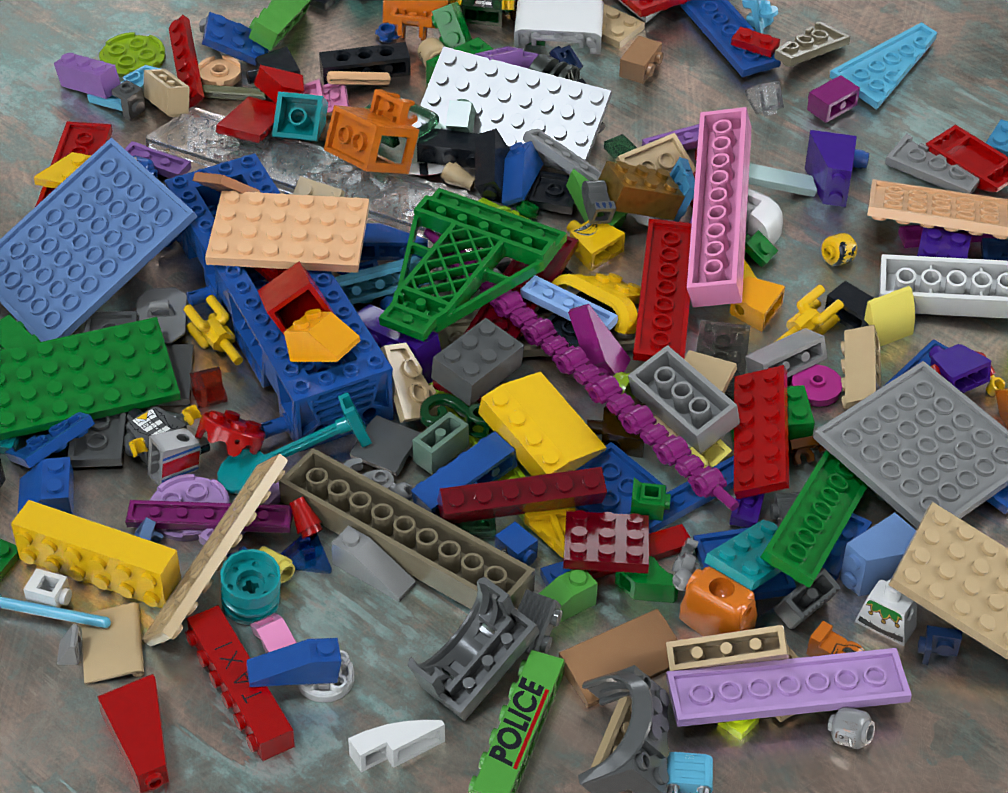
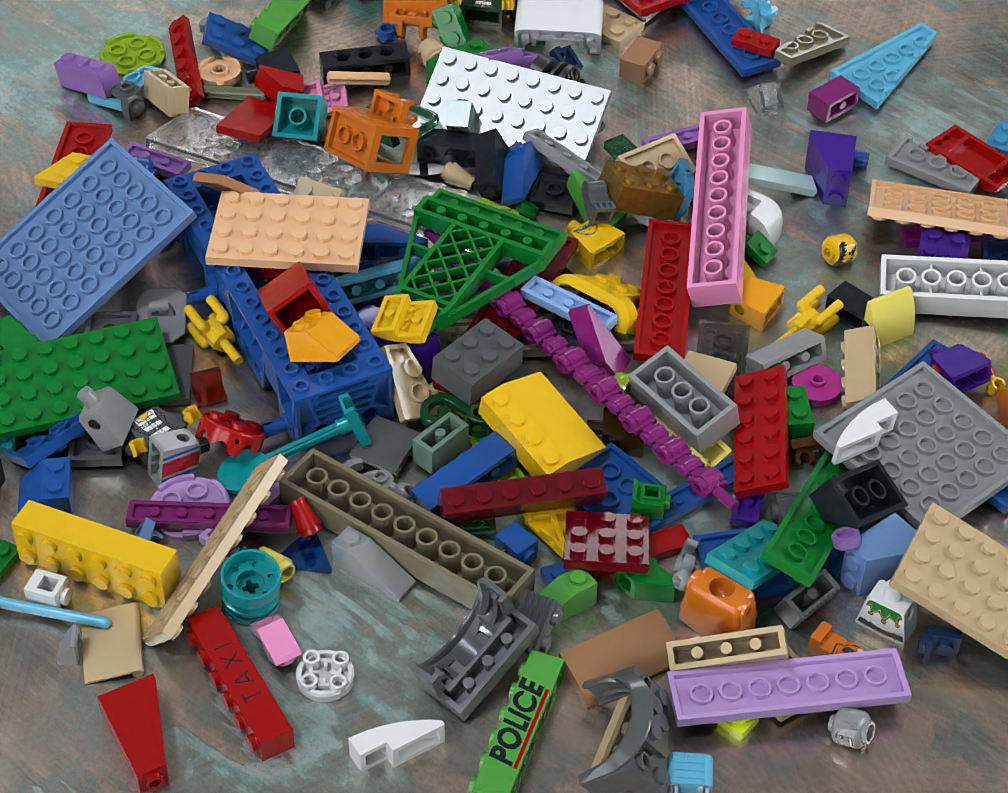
(106, 416): none -> light grey torso
(297, 664): blue slope -> none
(404, 319): none -> yellow slope
(846, 538): none -> medium lavender tile
(858, 496): none -> black slope
(865, 431): none -> white slope

